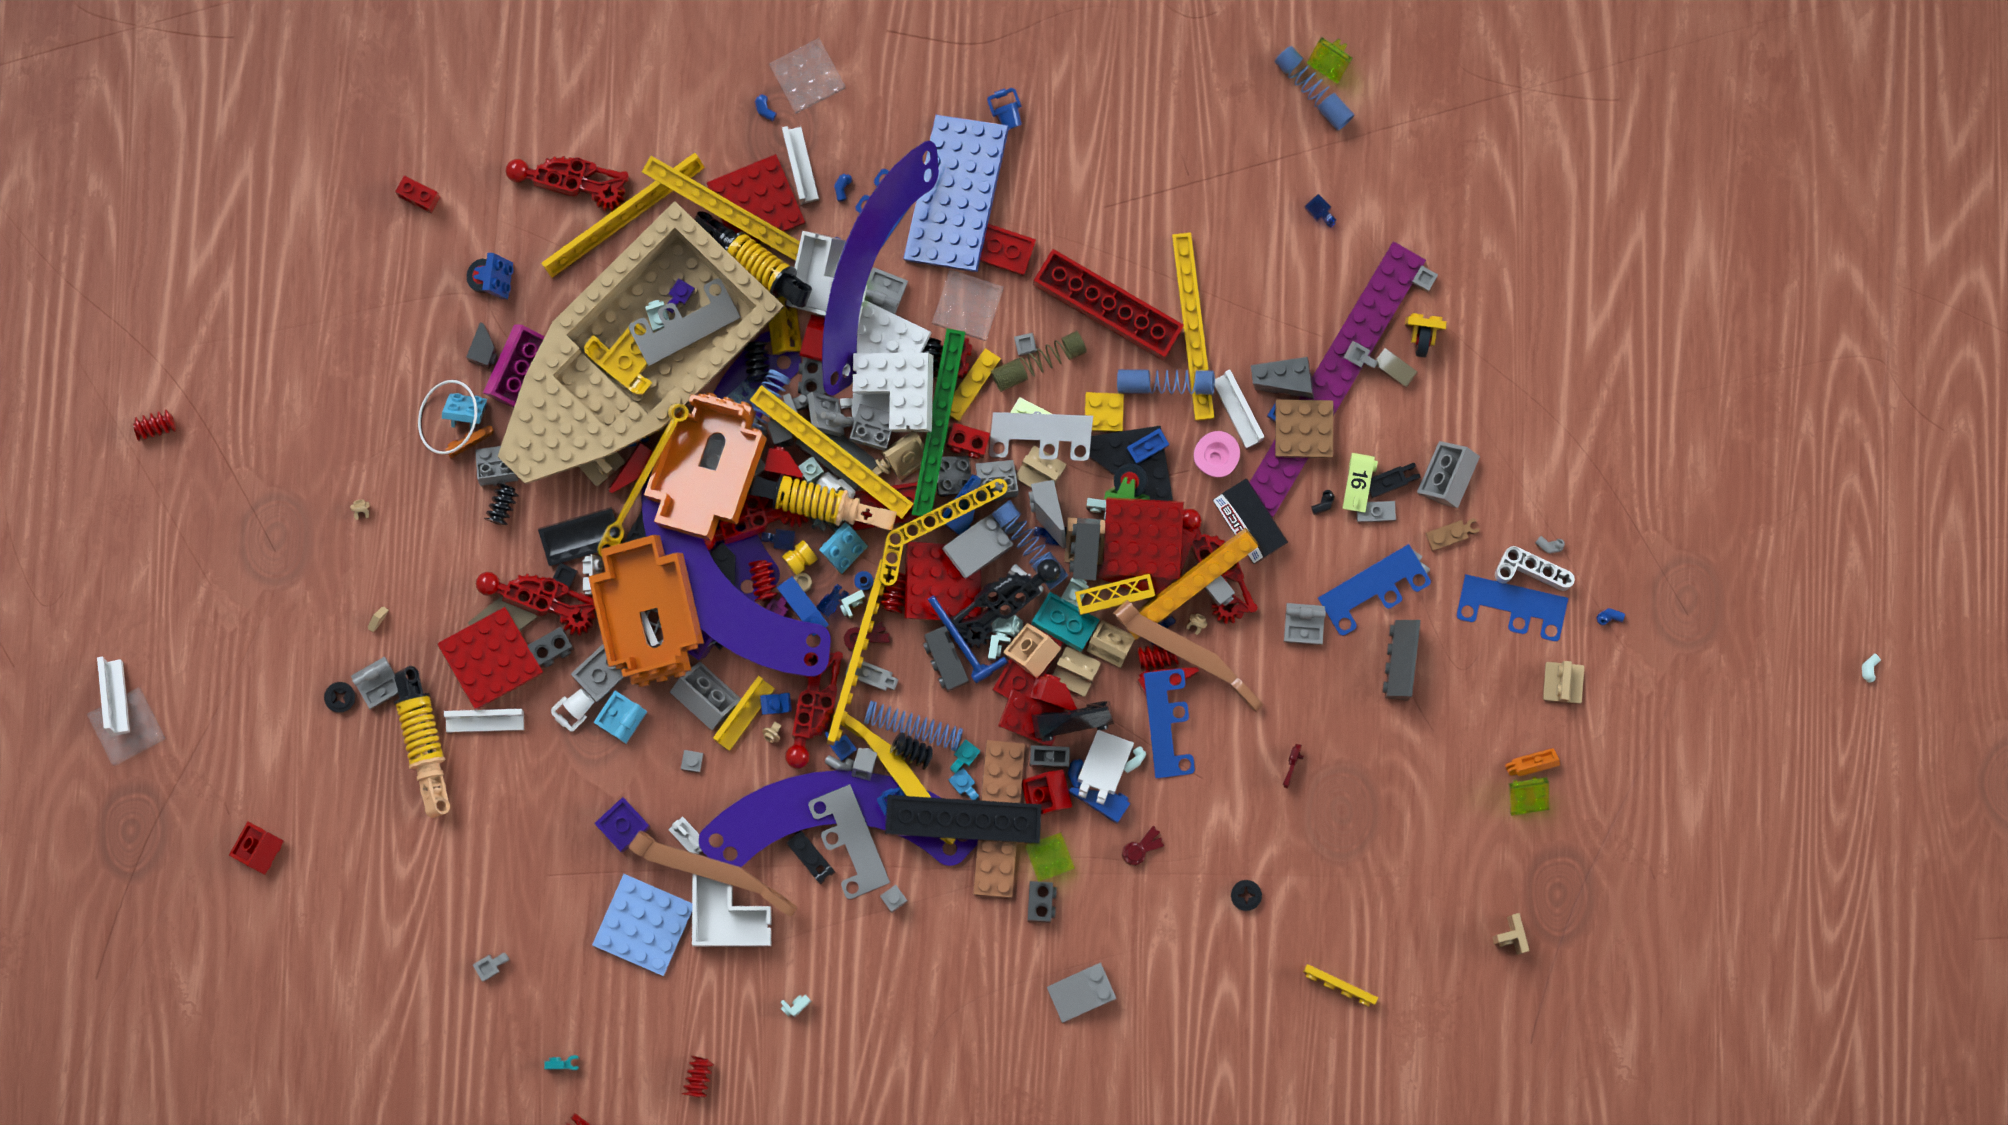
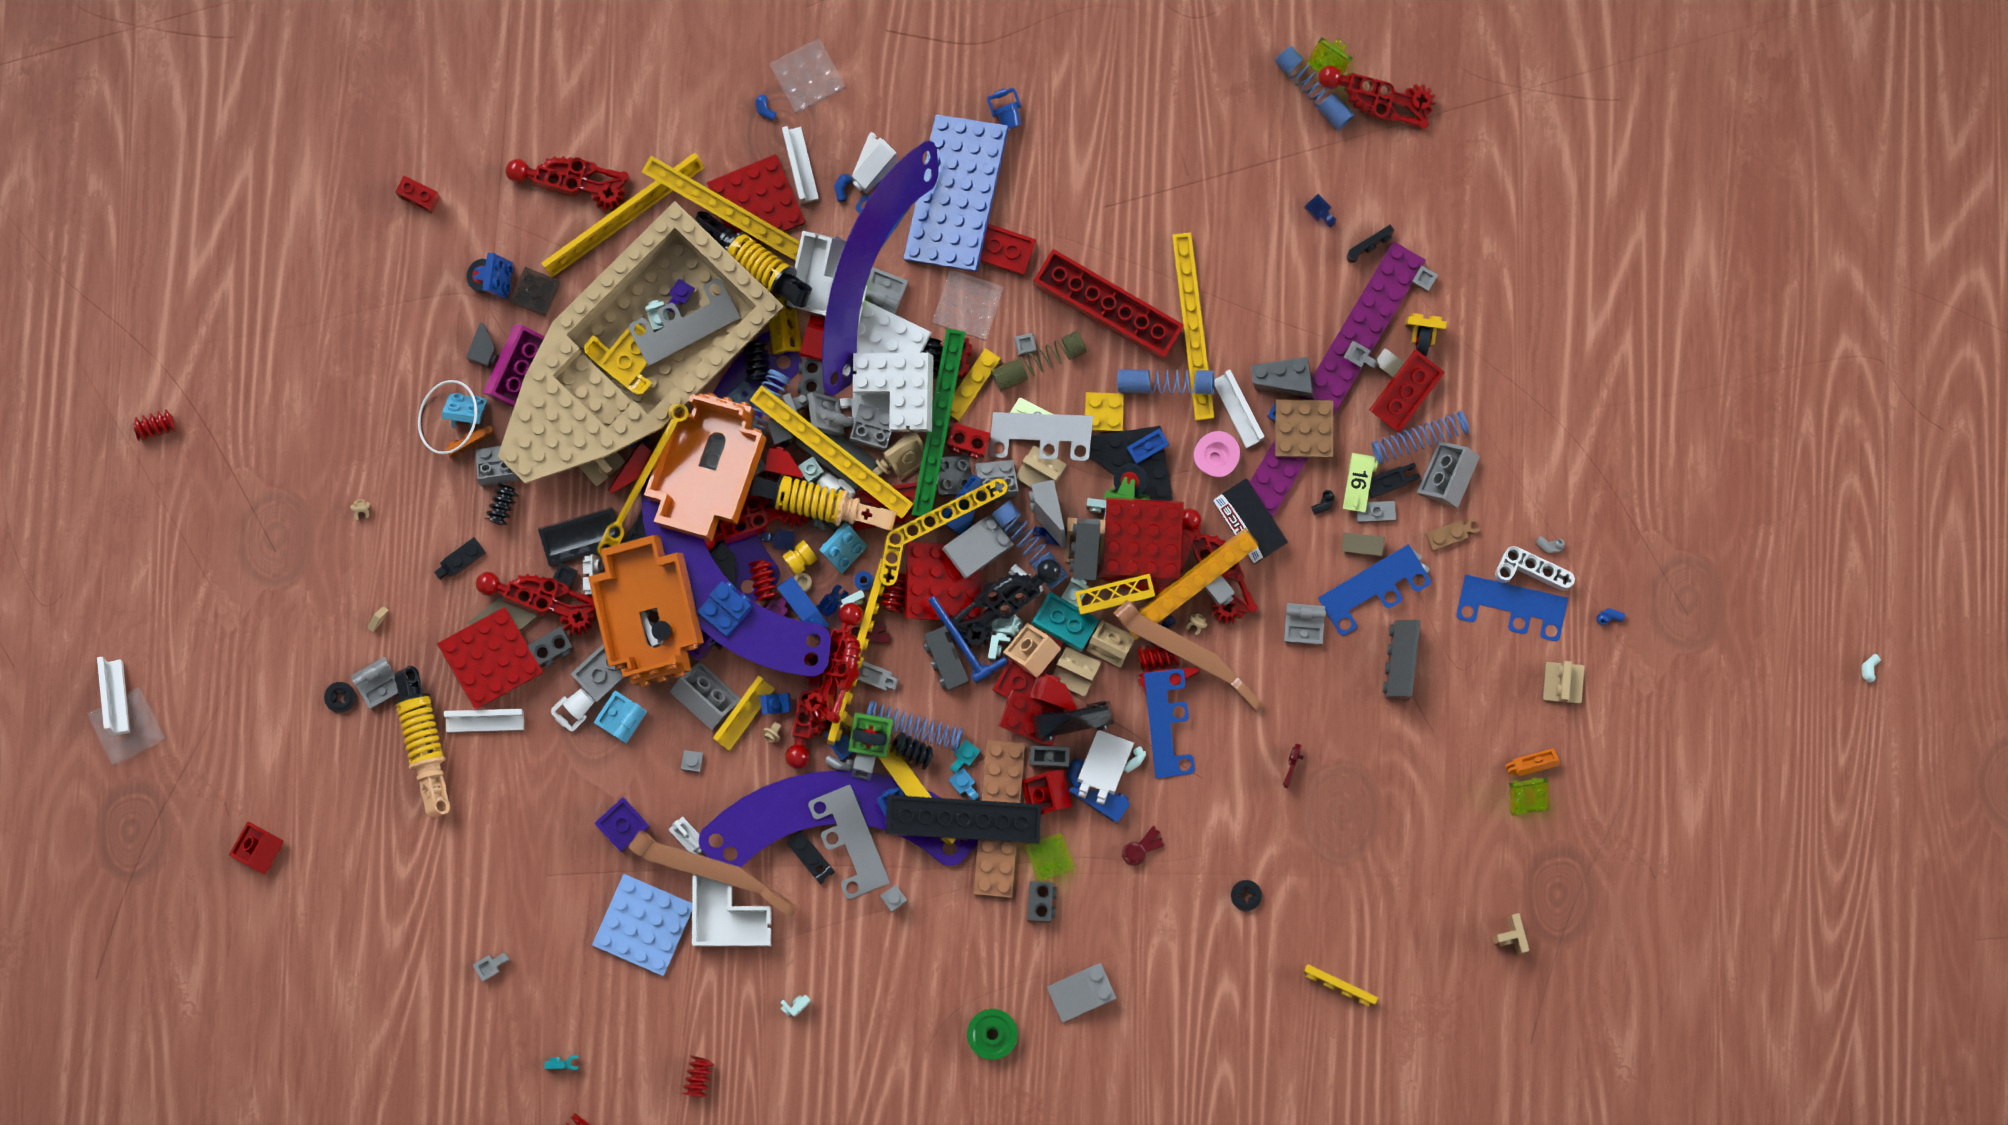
(460, 559): none -> black hinge
(535, 291): none -> clear smoke plate
(661, 630): none -> black tile
(725, 608): none -> blue plate
(841, 668): none -> red arm
(870, 734): none -> bright green plate
(873, 164): none -> white slope
(988, 1020): none -> green gear
(1363, 544): none -> dark tan slope
(1367, 101): none -> red arm
(1370, 243): none -> black plate
(1406, 391): none -> red plate
(1463, 423): none -> medium blue piece

